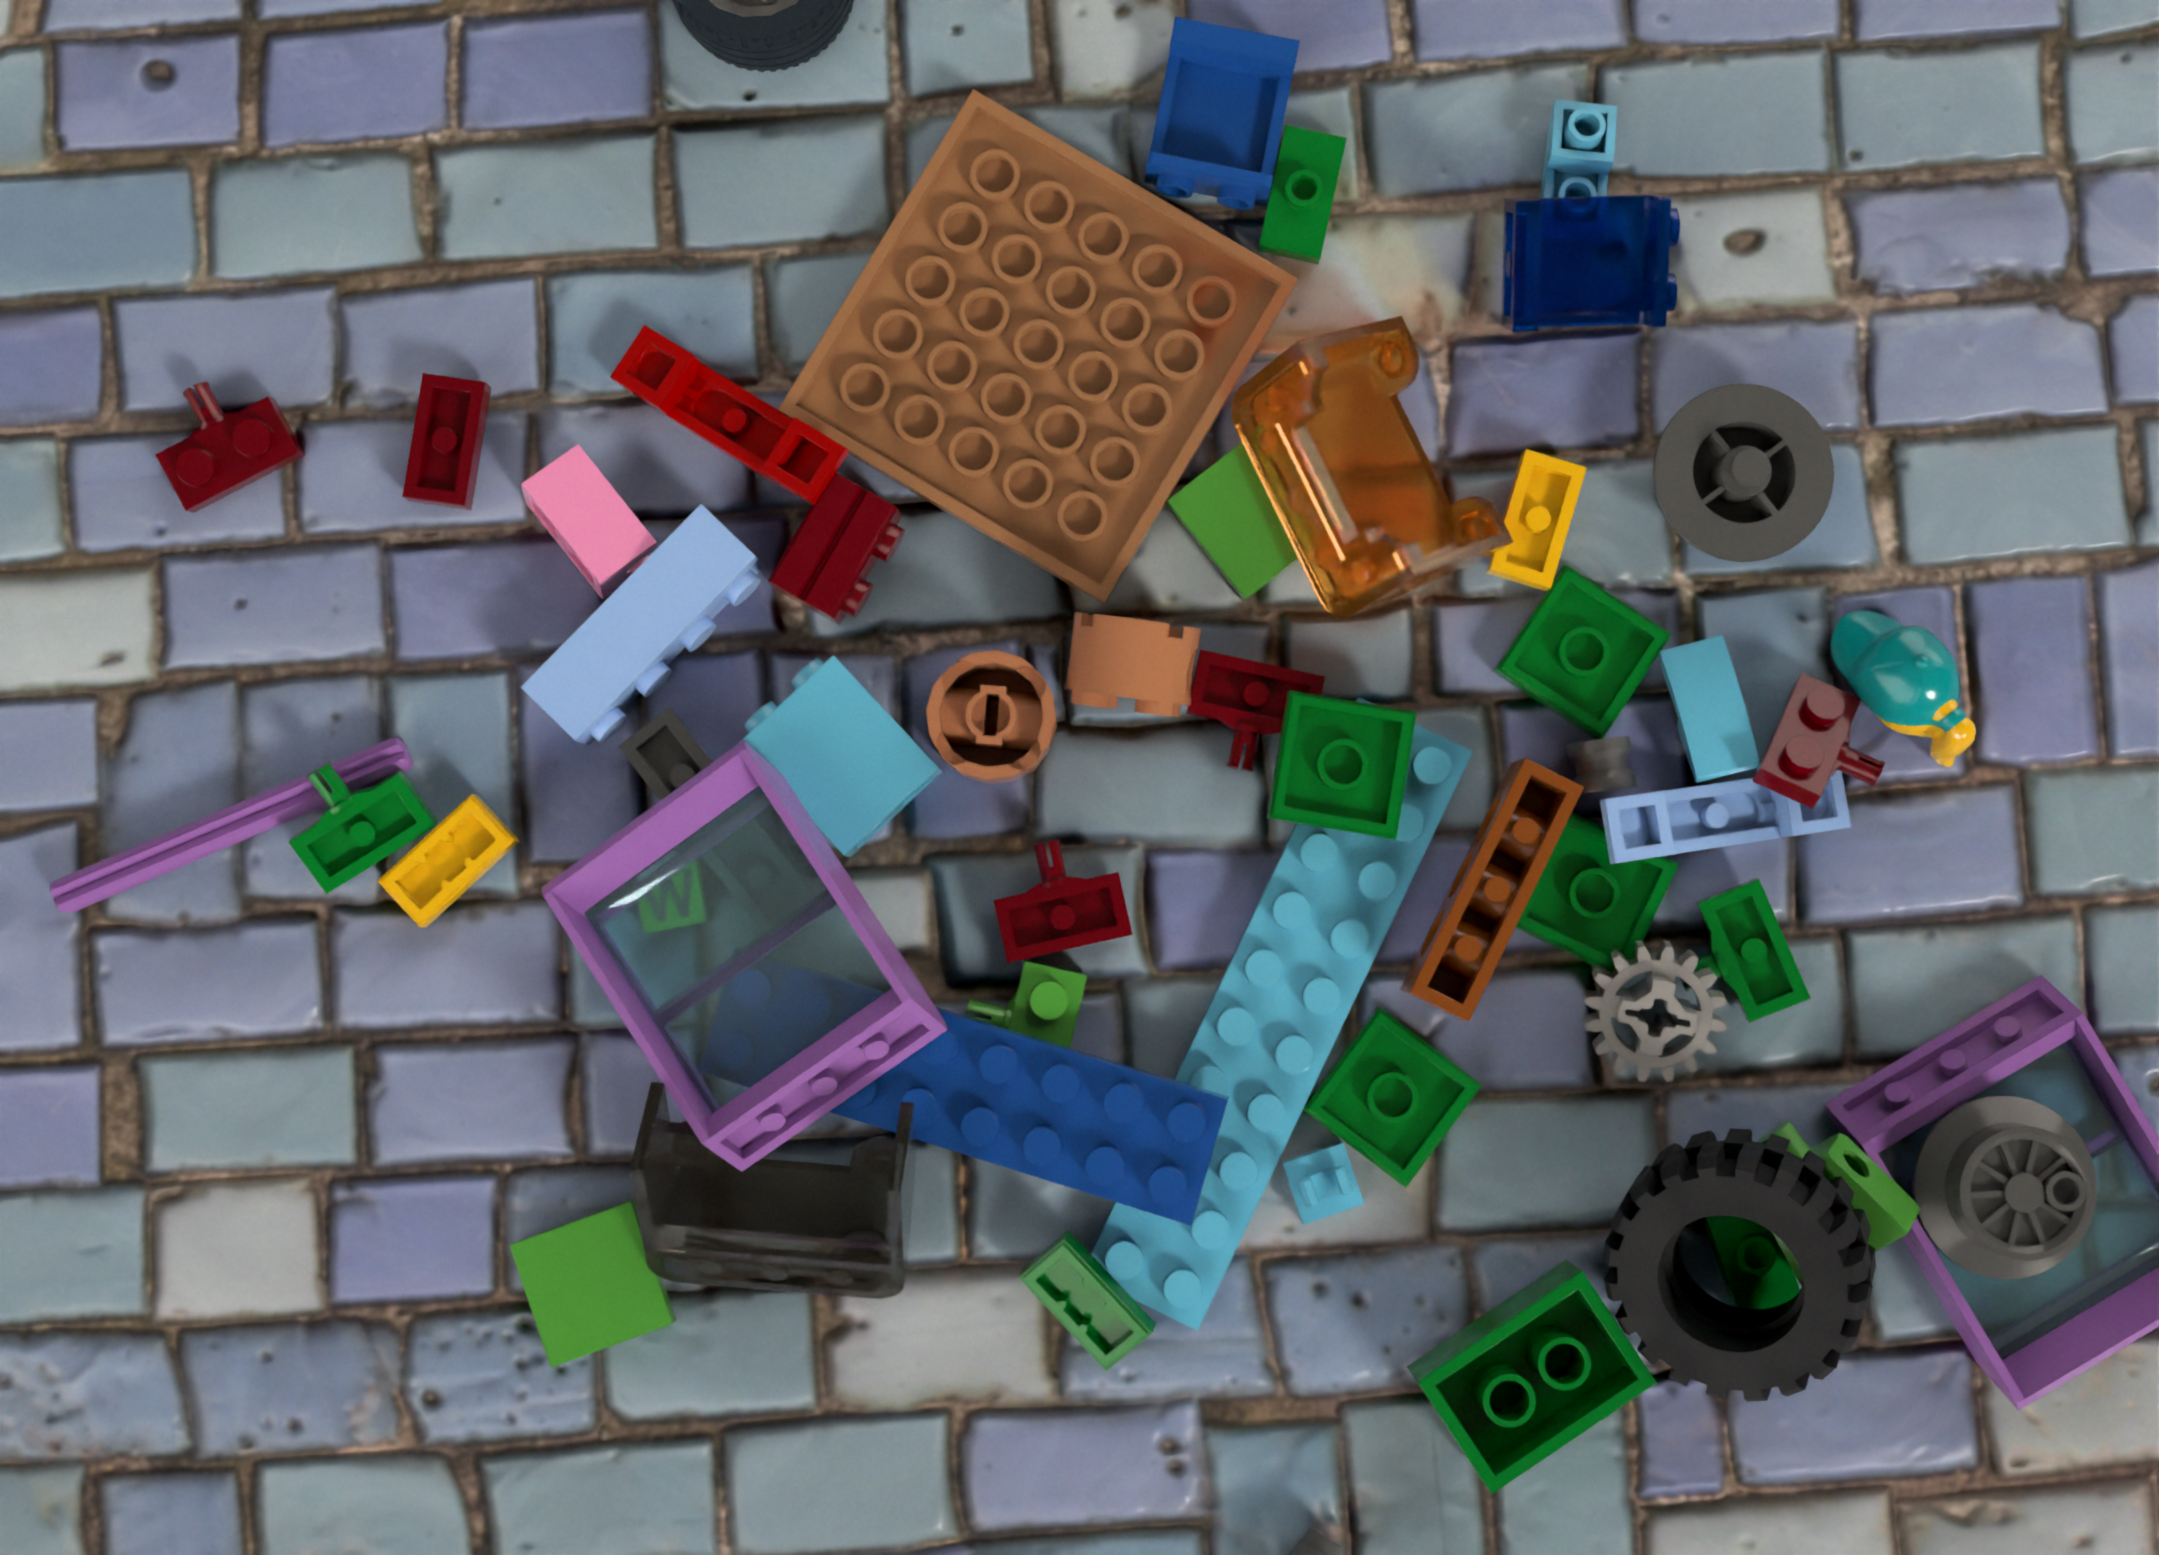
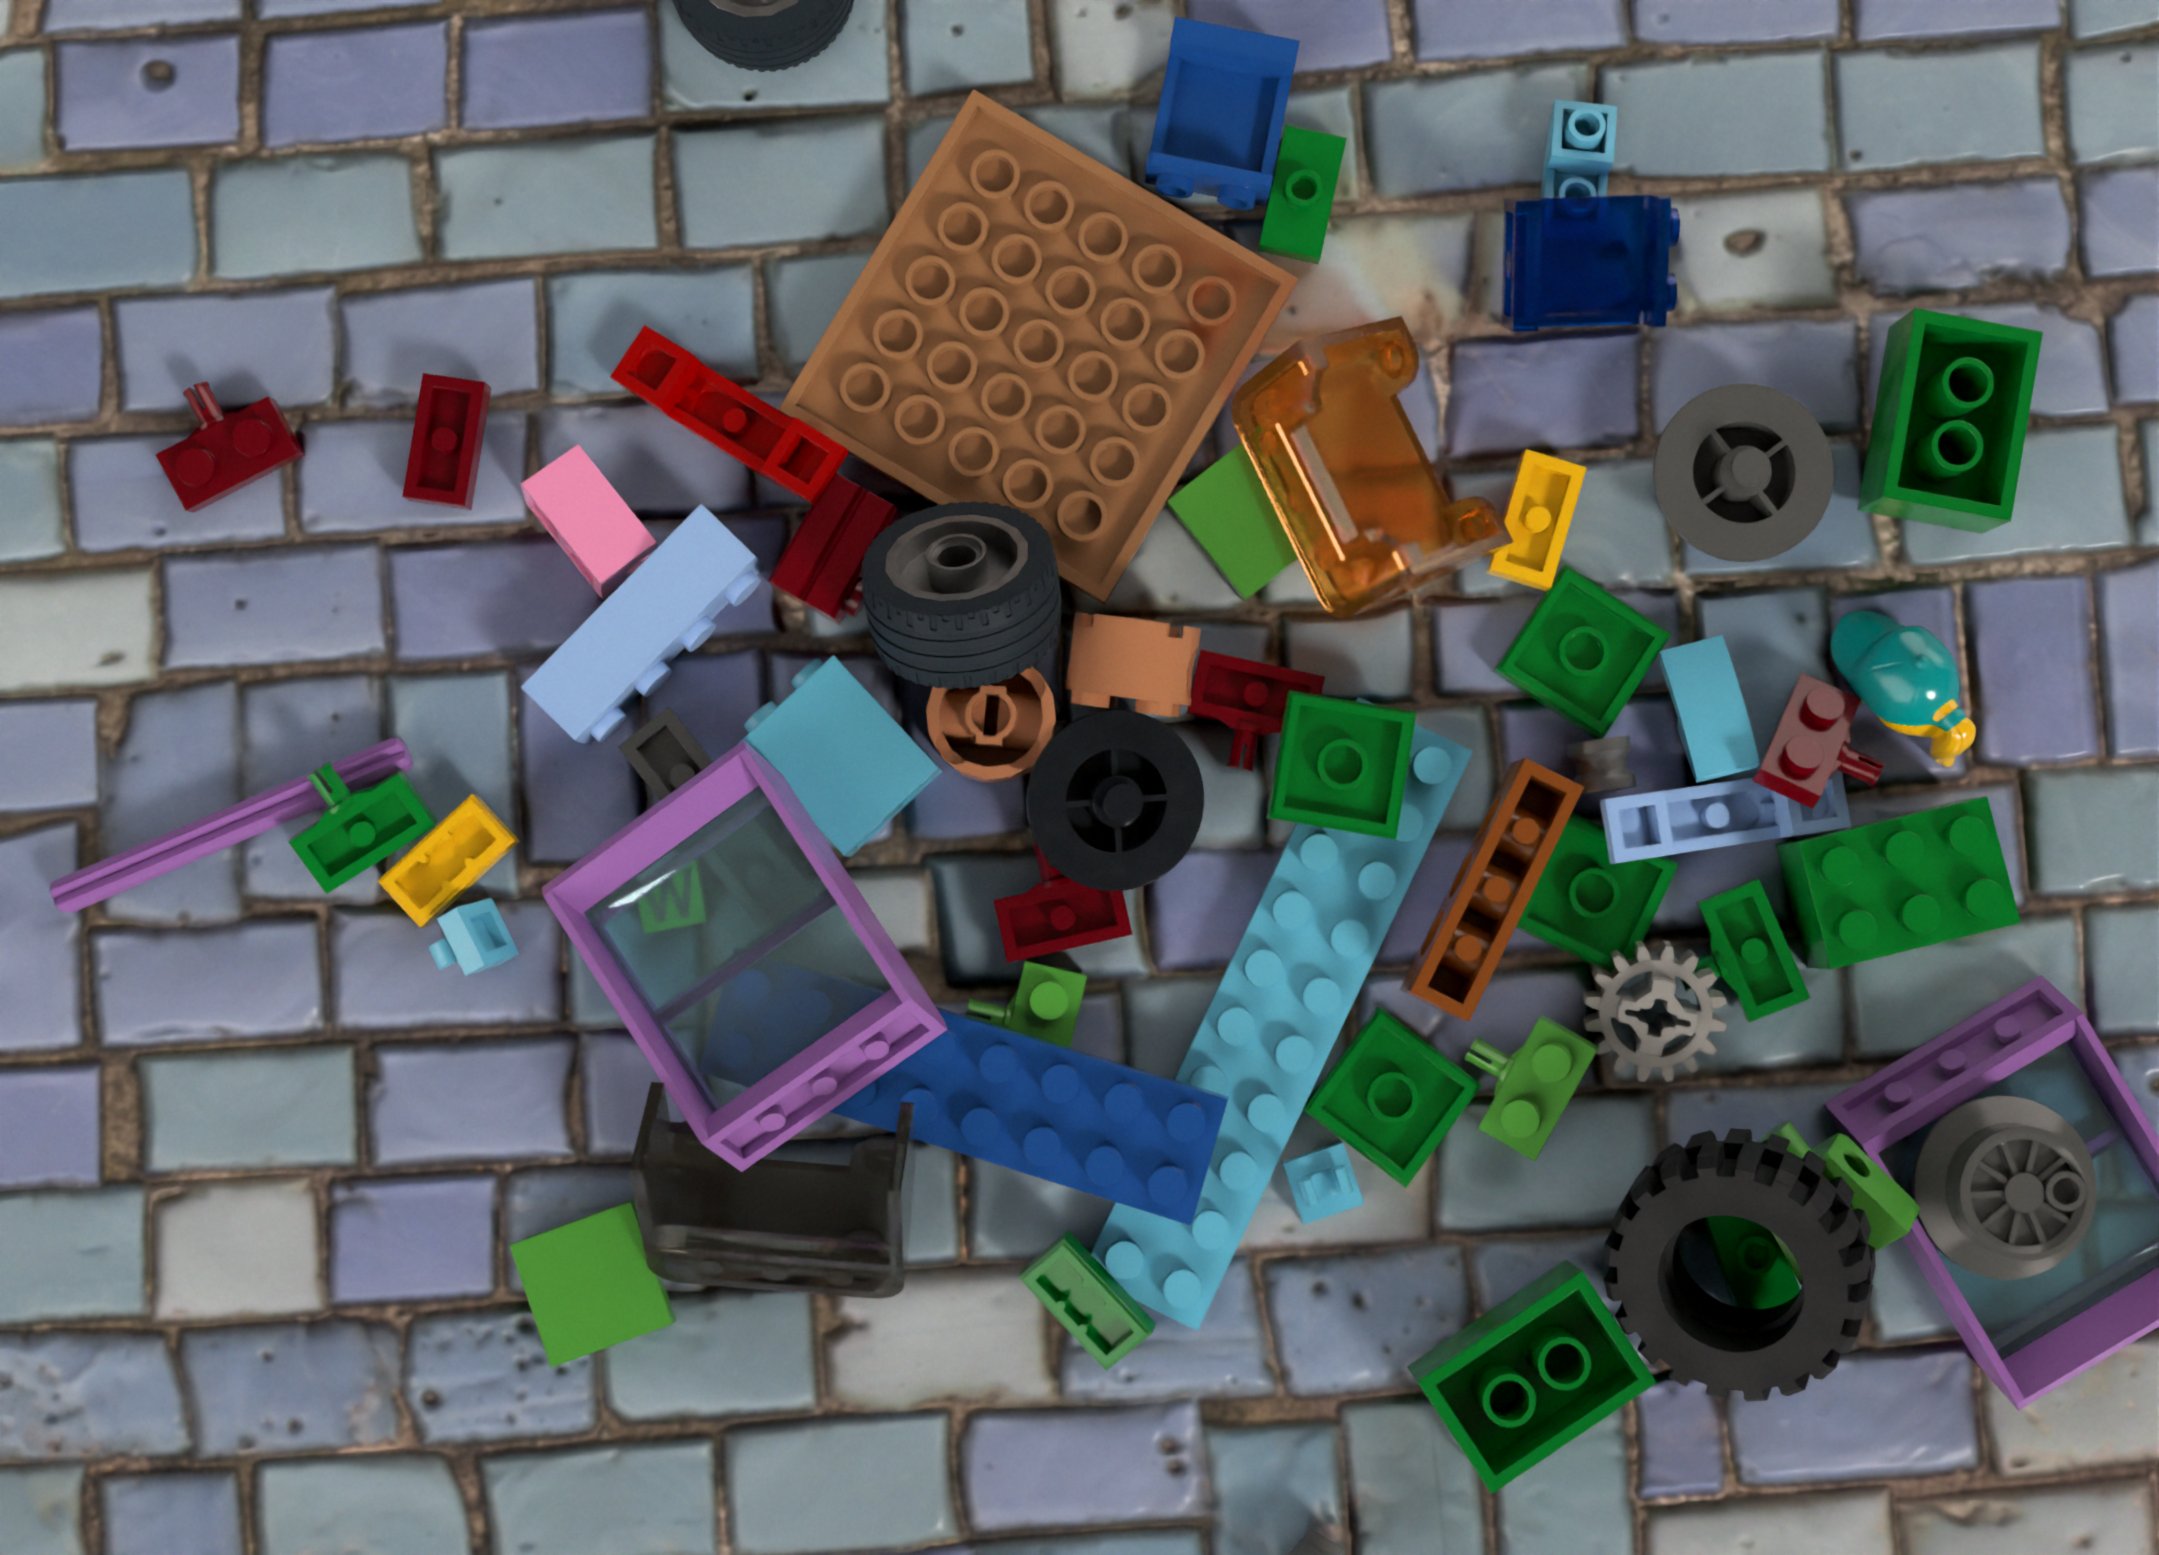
(473, 938): none -> medium azure tile
(962, 594): none -> black wheel
(1115, 800): none -> black wheel
(1532, 1084): none -> bright green plate
(1897, 883): none -> green brick
(1950, 421): none -> green brick

